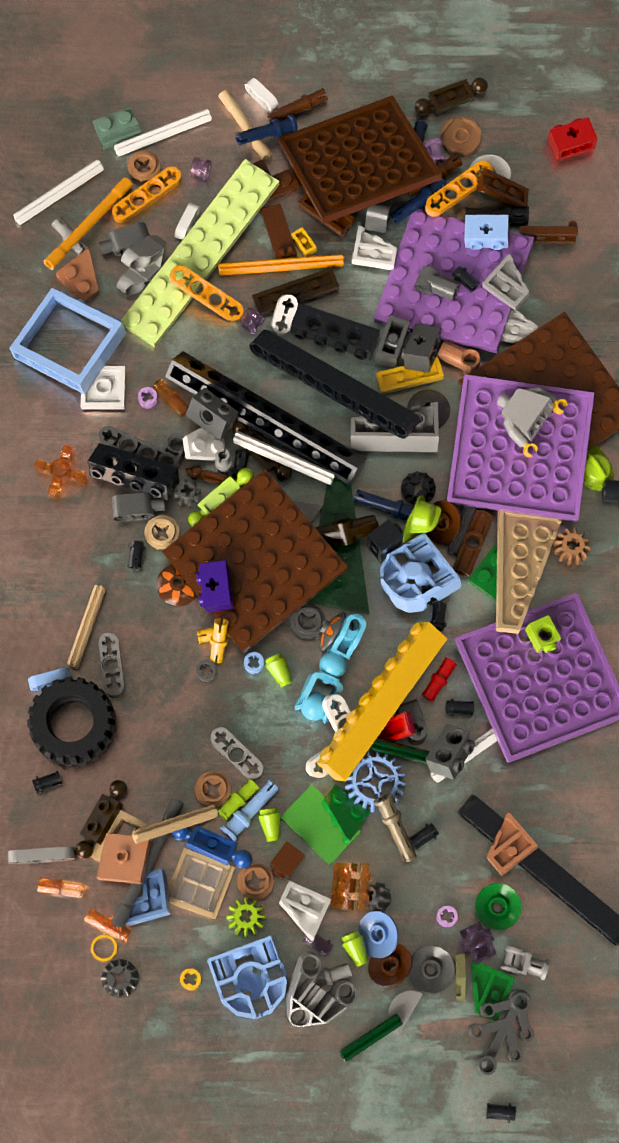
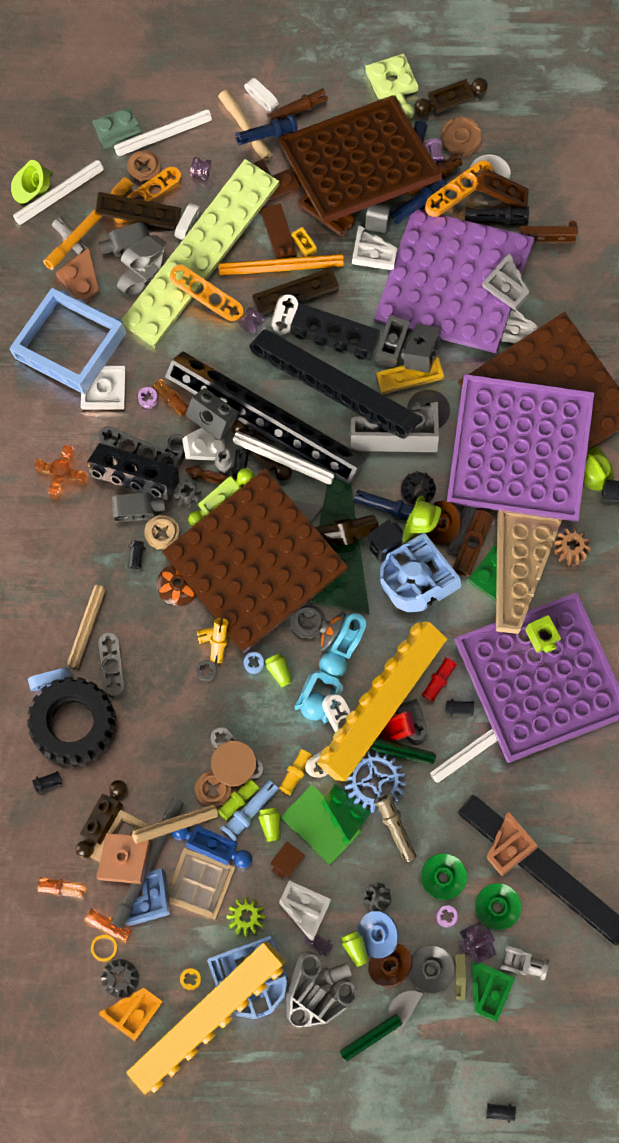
(30, 181): none -> lime piece
(41, 855): light grey beam -> none
(133, 1013): none -> light orange wing
(137, 210): none -> dark brown plate
(206, 1017): none -> yellow brick
(222, 597): dark purple brick -> none
(233, 763): none -> medium nougat tile
(262, 872): medium nougat gear -> none
(295, 772): none -> yellow pin
(345, 884): clear orange plate -> none
(404, 85): none -> yellowish green plate
(424, 836): black pin -> none
(431, 281): dark grey piece -> none
(438, 617): black pin -> none
(447, 865): none -> green dish
(448, 750): dark grey brick -> none
(458, 356): nougat piece -> none
(468, 281): black pin -> none
(495, 225): light blue brick -> none
(504, 1029): dark grey plant -> none
(526, 414): light grey torso -> none
(572, 138): red brick -> none

